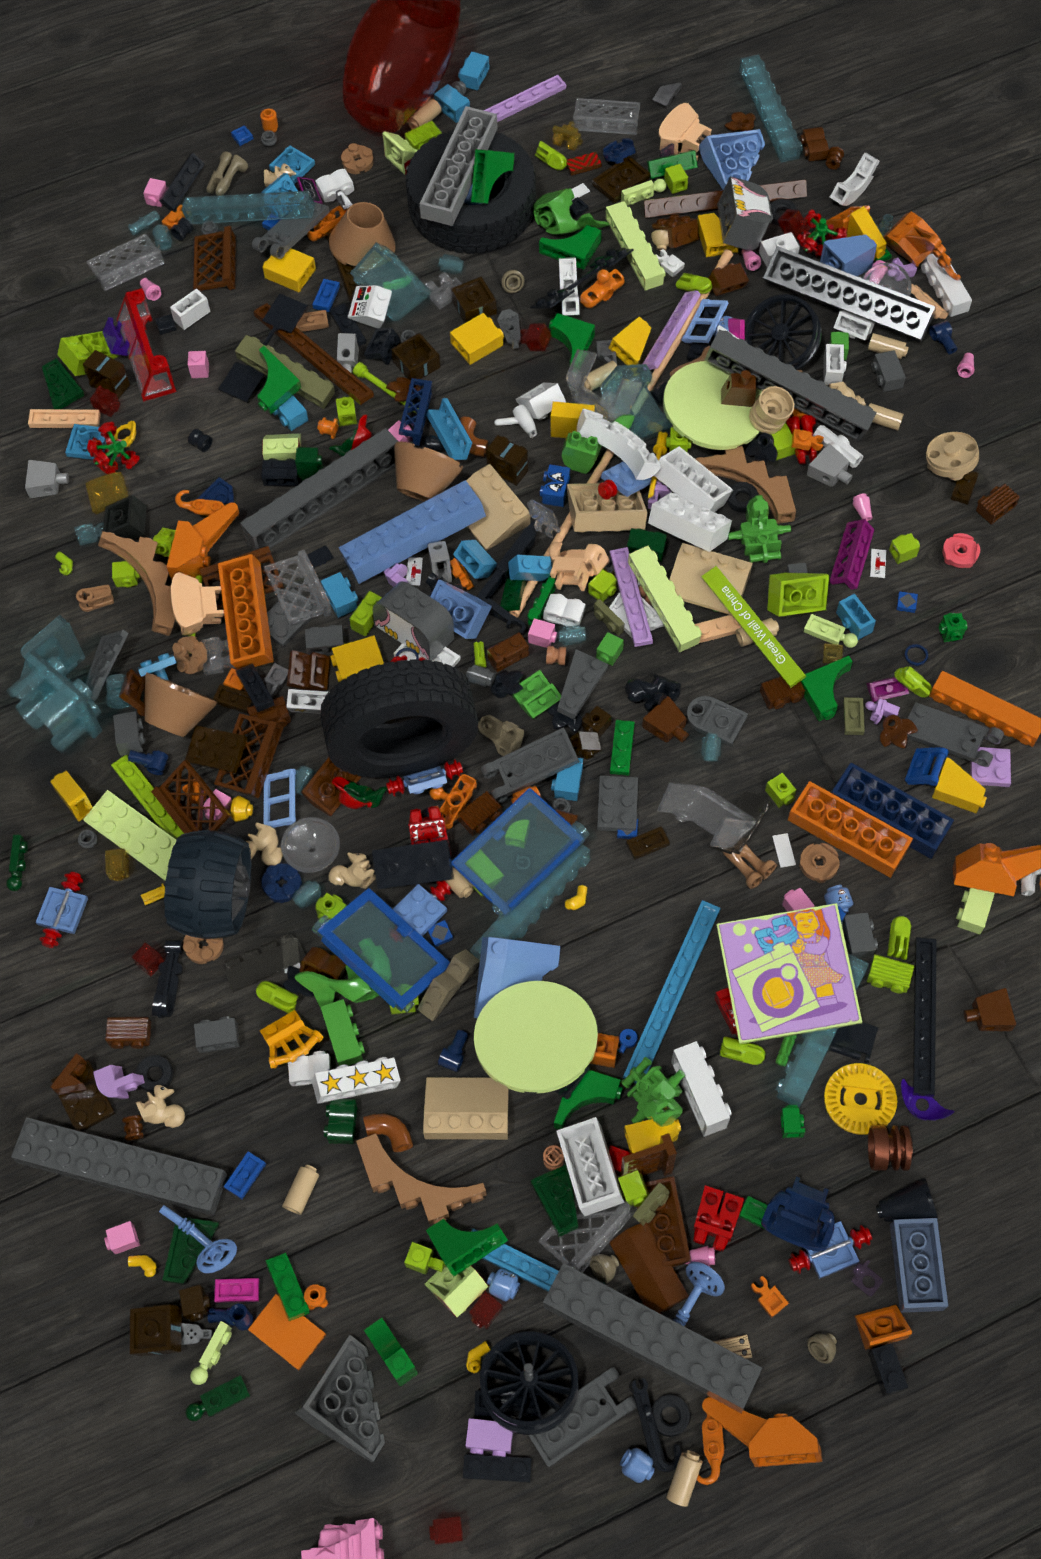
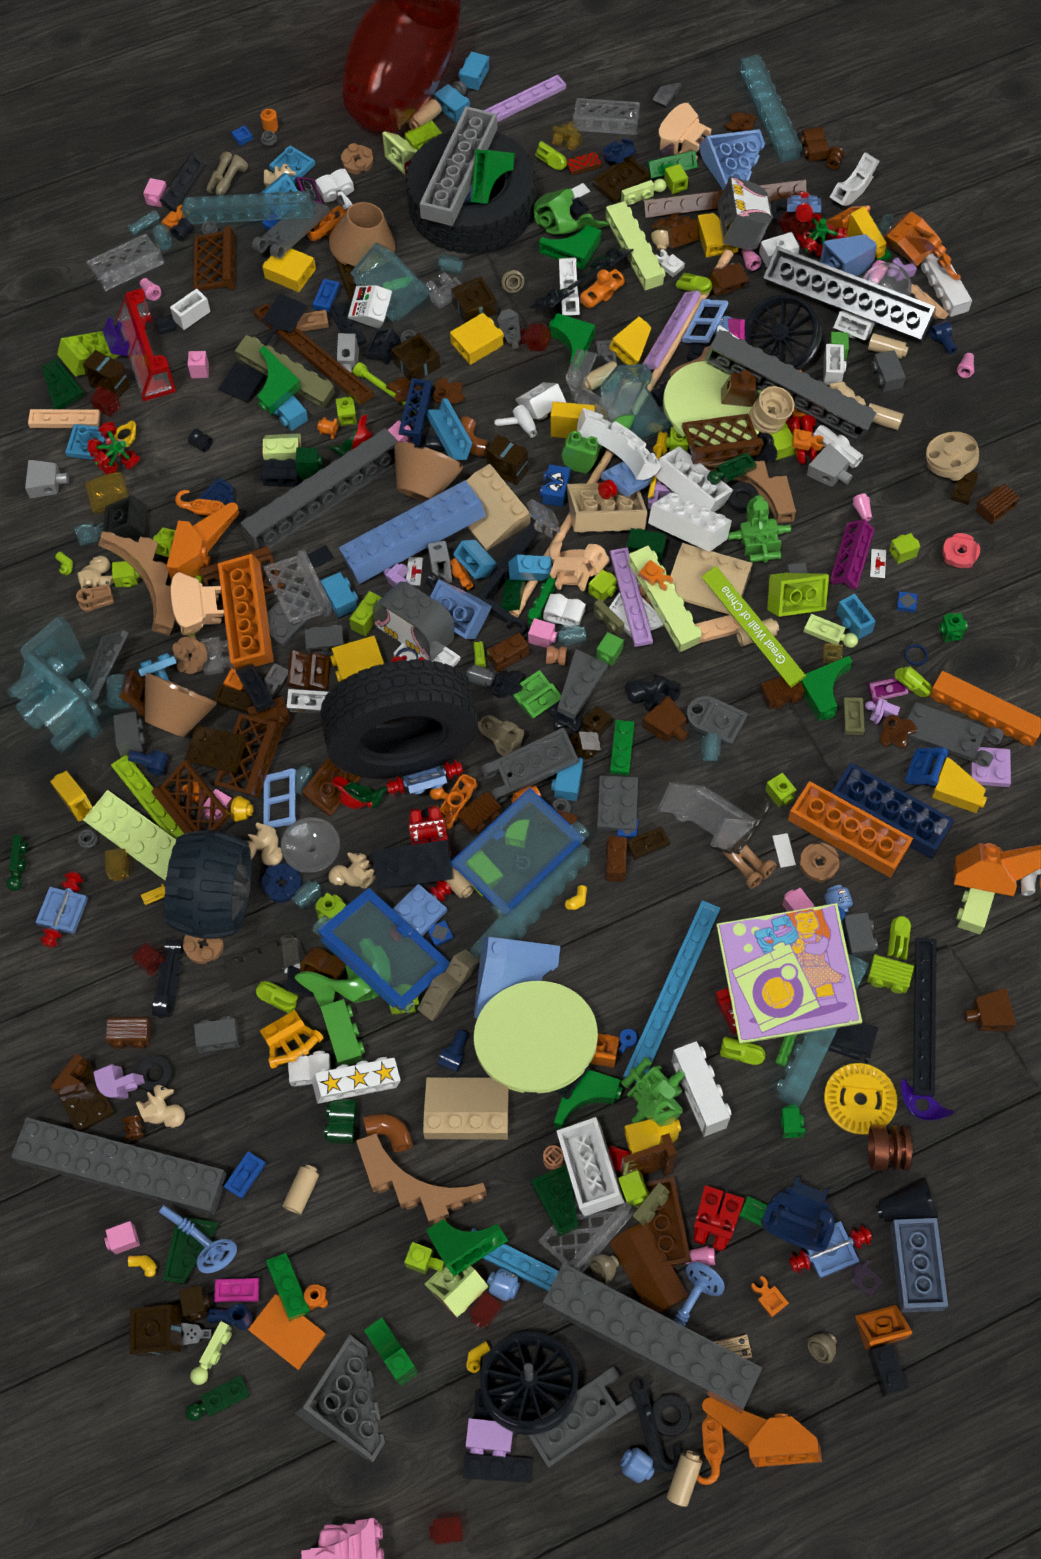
(92, 573): none -> tan animal
(451, 391): none -> reddish brown plate
(616, 859): none -> reddish brown brick
(653, 574): none -> orange plate
(725, 449): none -> reddish brown fence
(732, 469): none -> dark green plate
(804, 205): none -> plate

